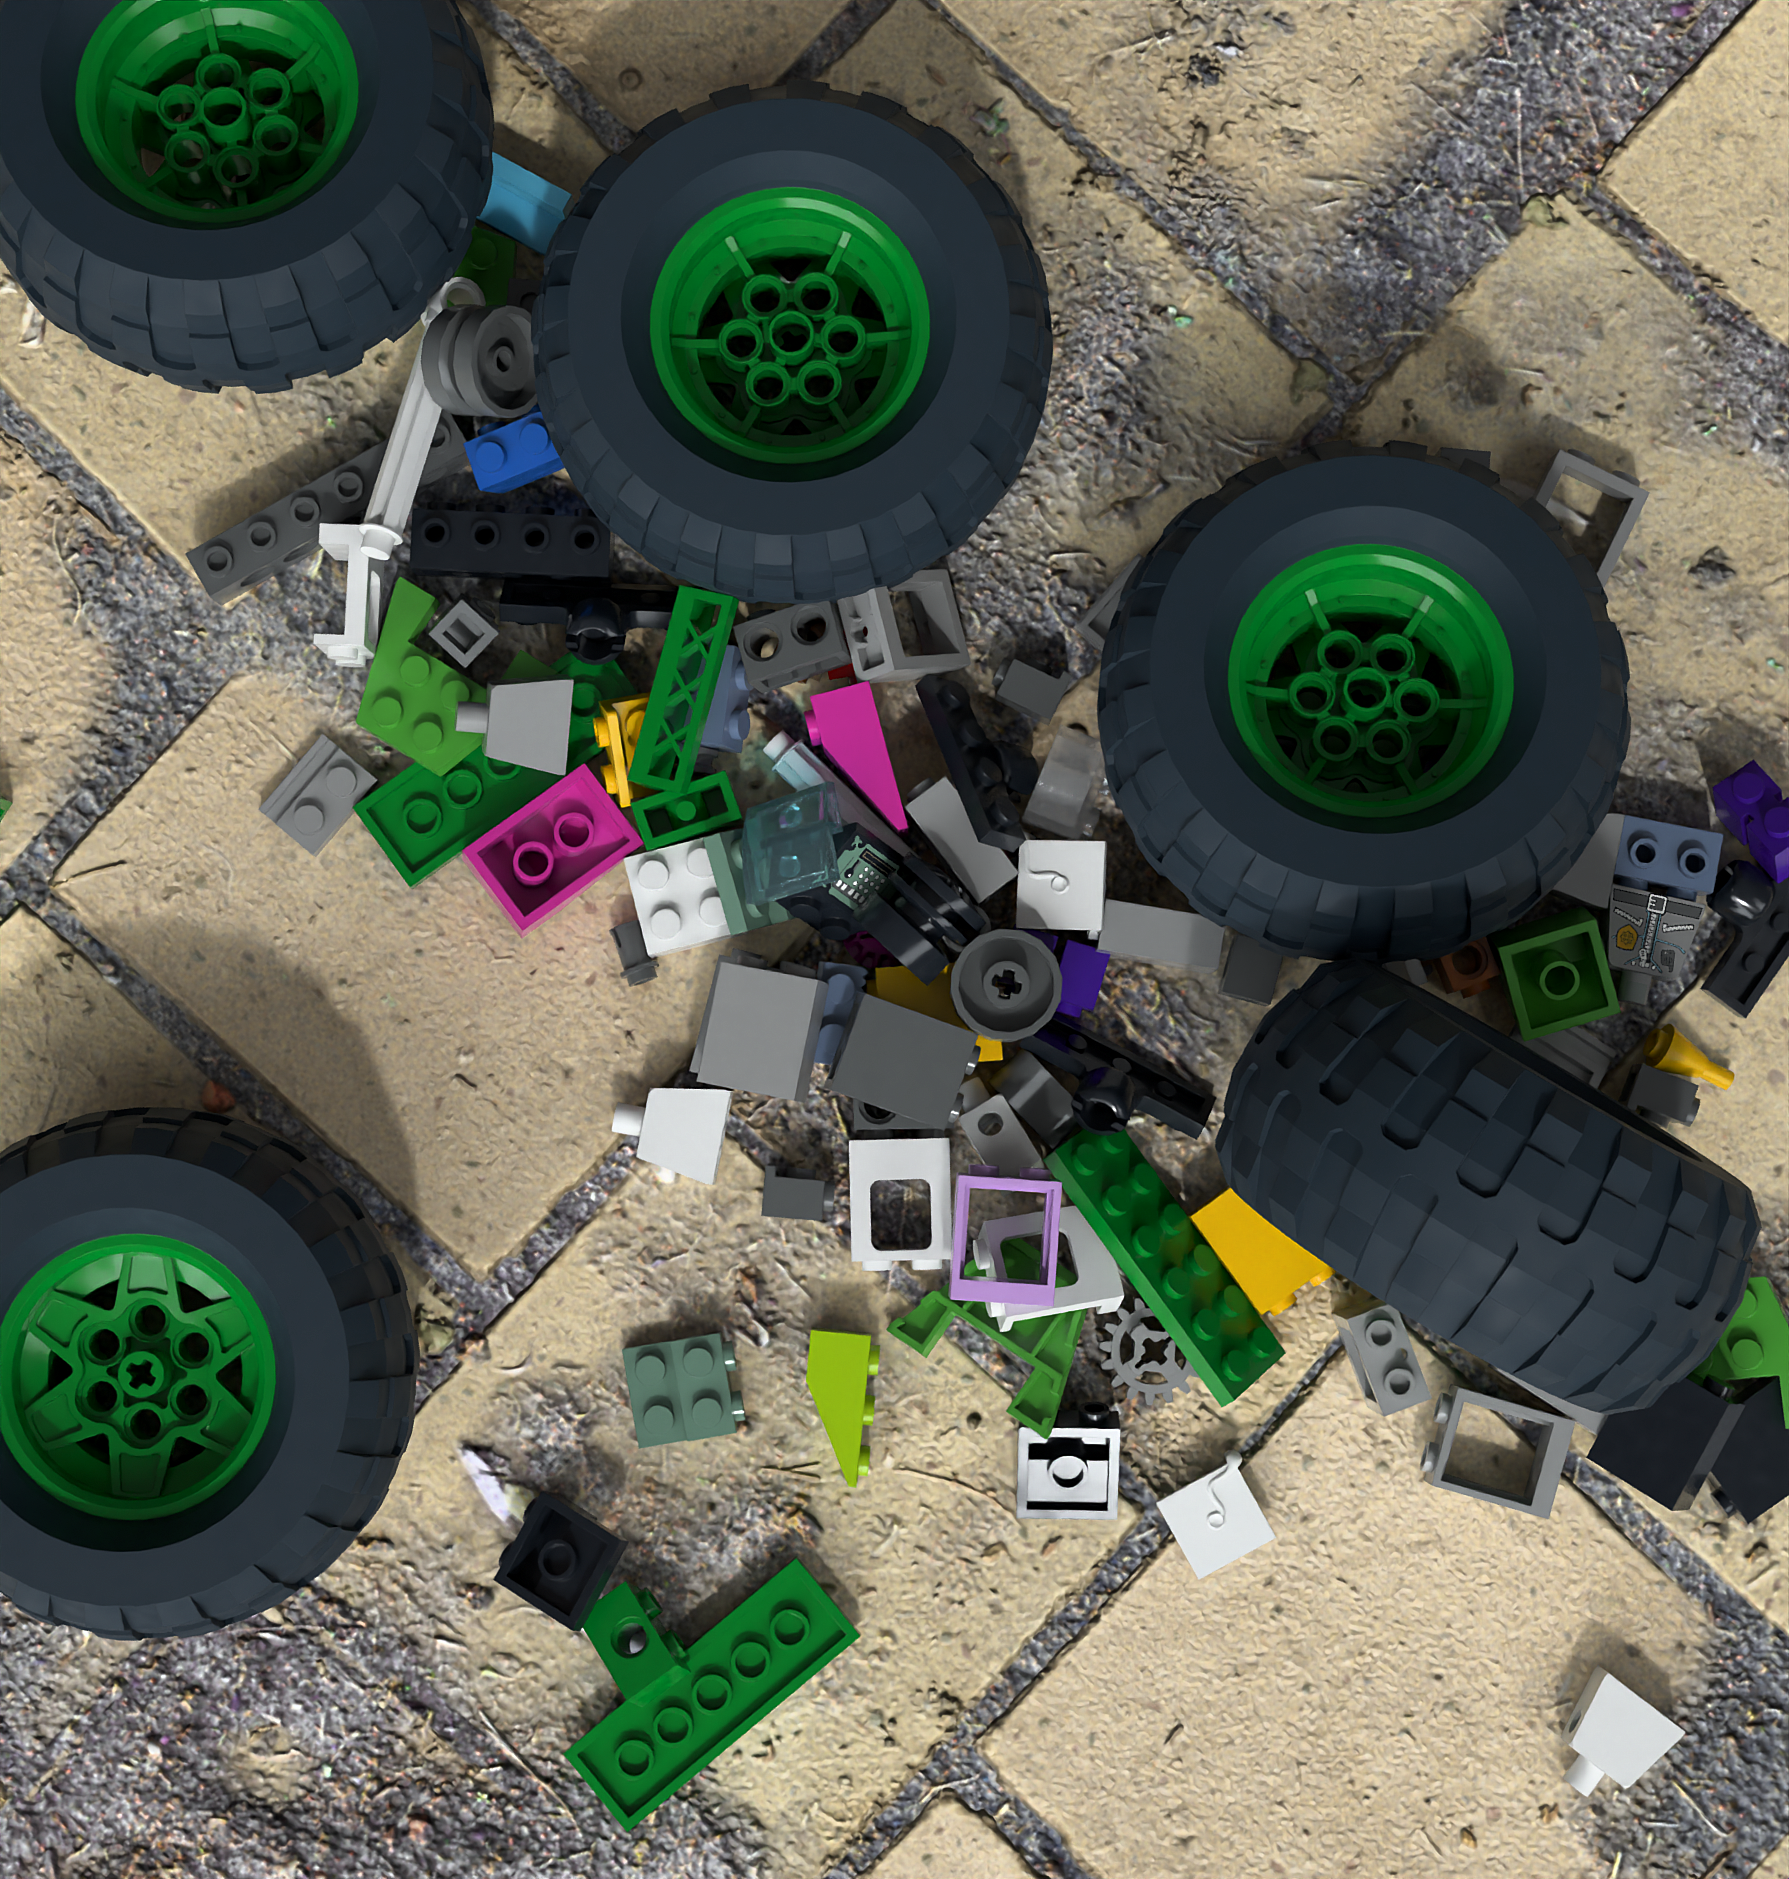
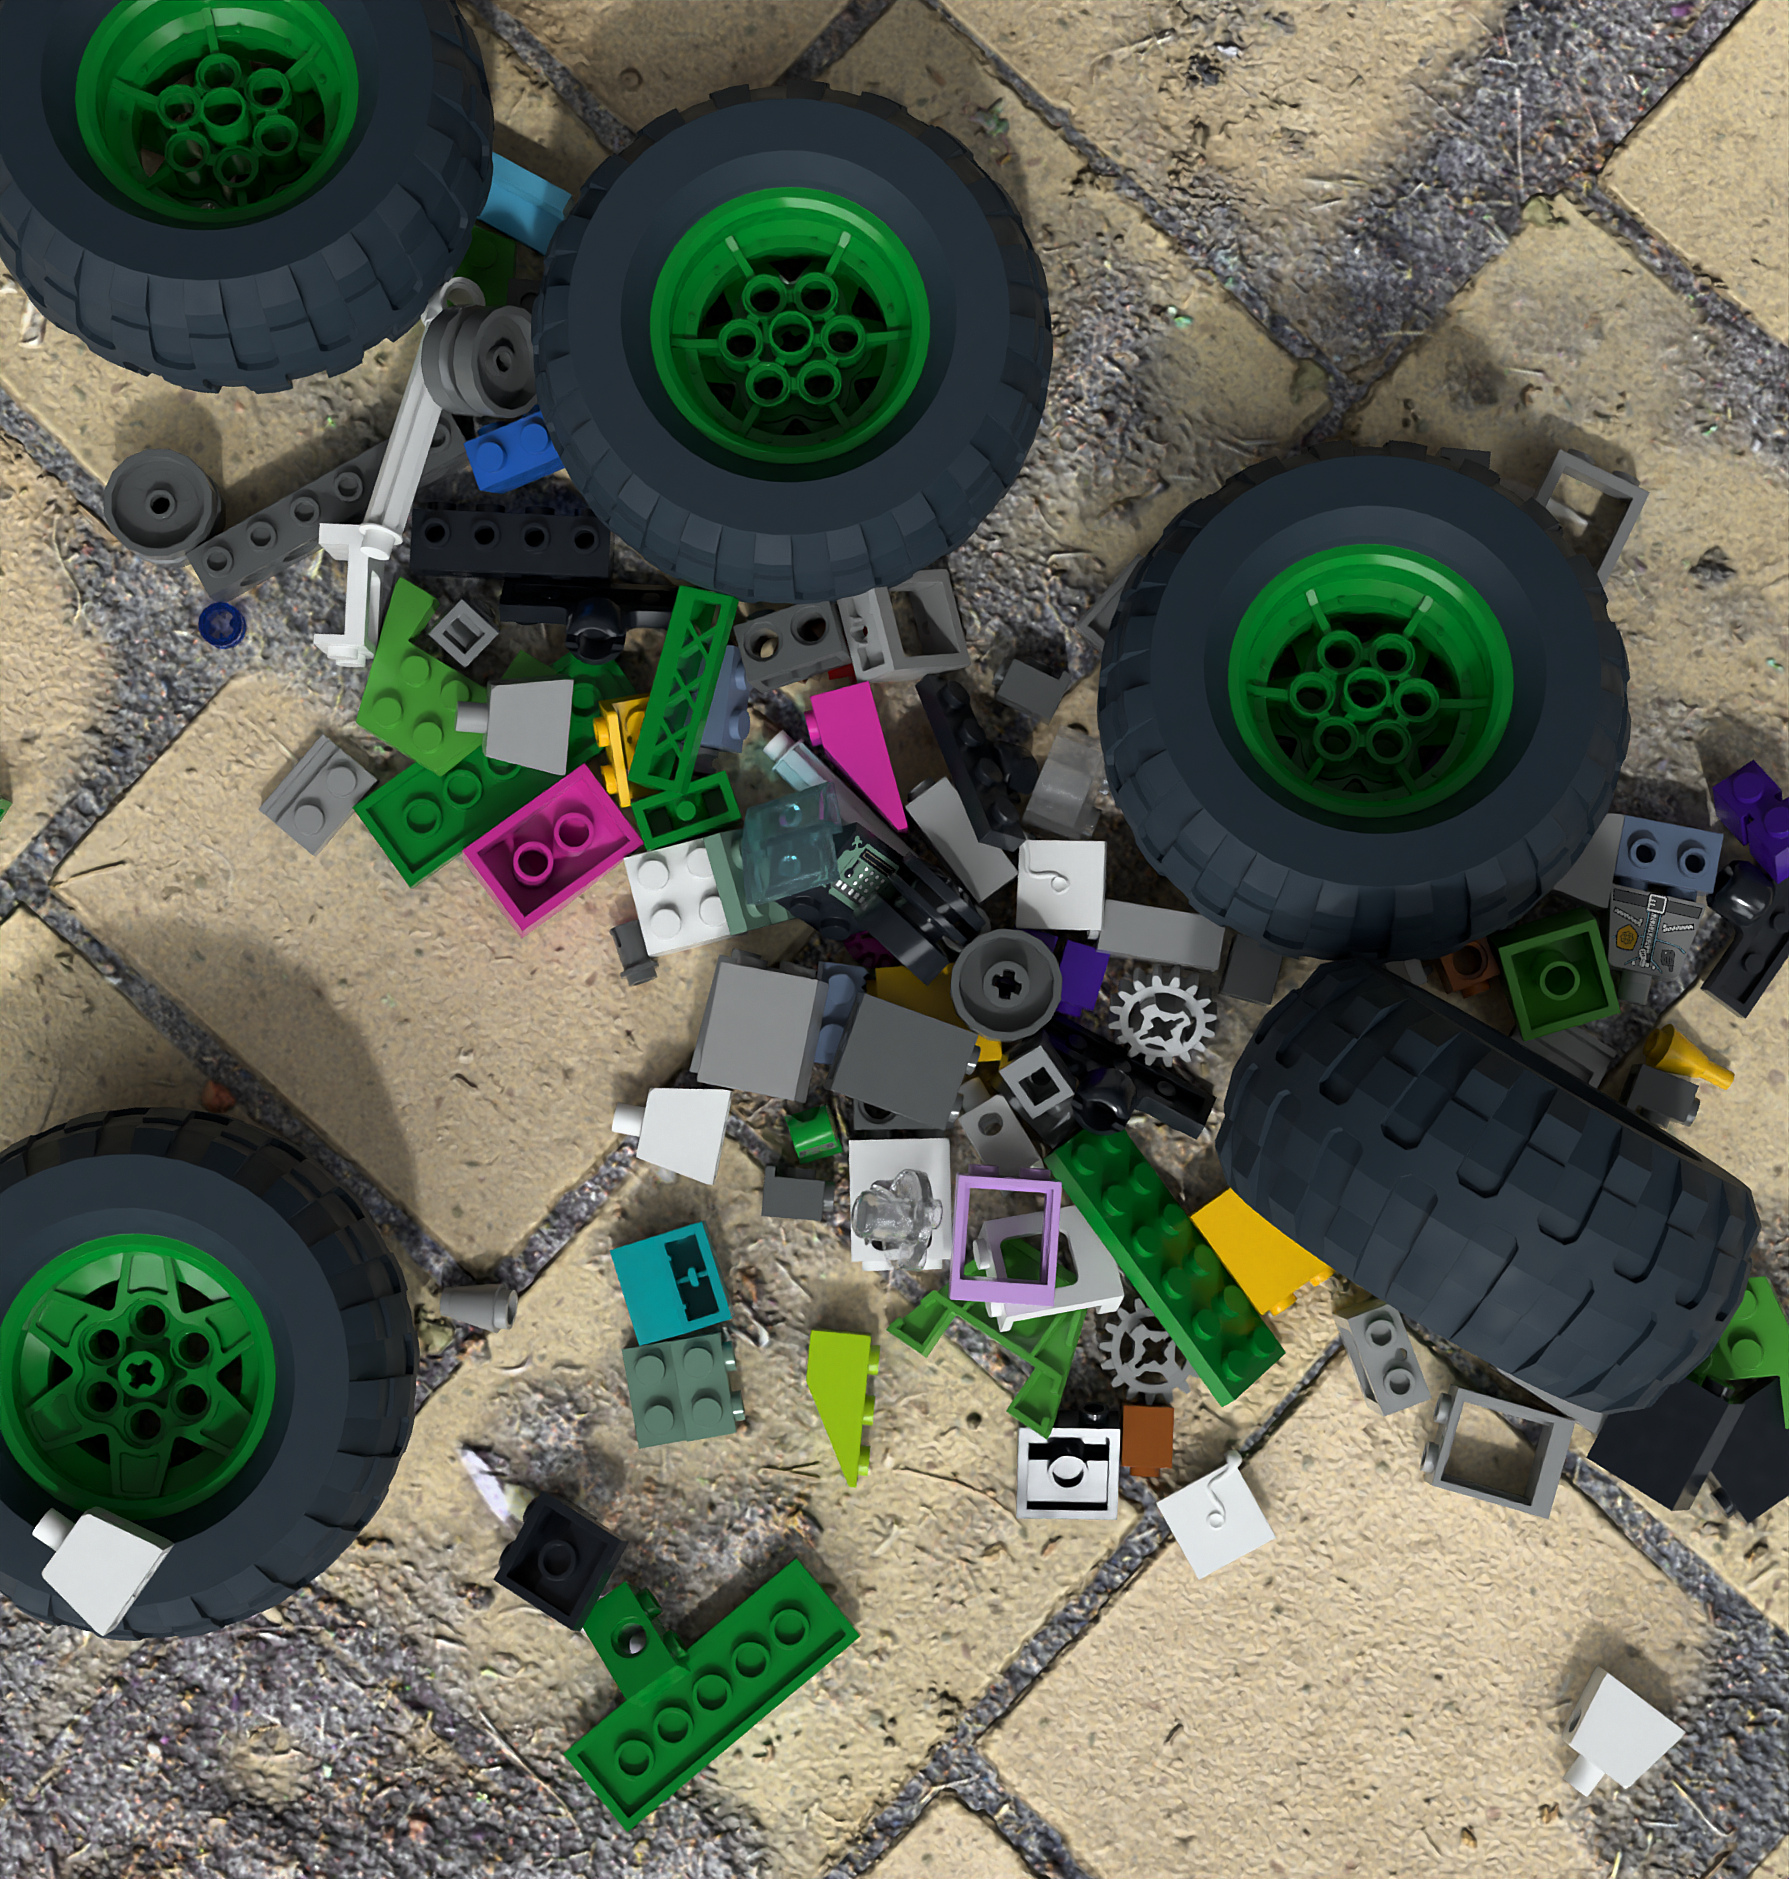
(100, 1563): none -> white torso
(143, 487): none -> dark grey wheel
(207, 628): none -> clear blue bush
(482, 1306): none -> light grey cone
(672, 1283): none -> teal slope
(814, 1133): none -> green leg
(899, 1219): none -> clear plate
(1038, 1094): none -> dark grey brick
(1146, 1437): none -> dark orange brick
(1162, 1015): none -> light grey gear

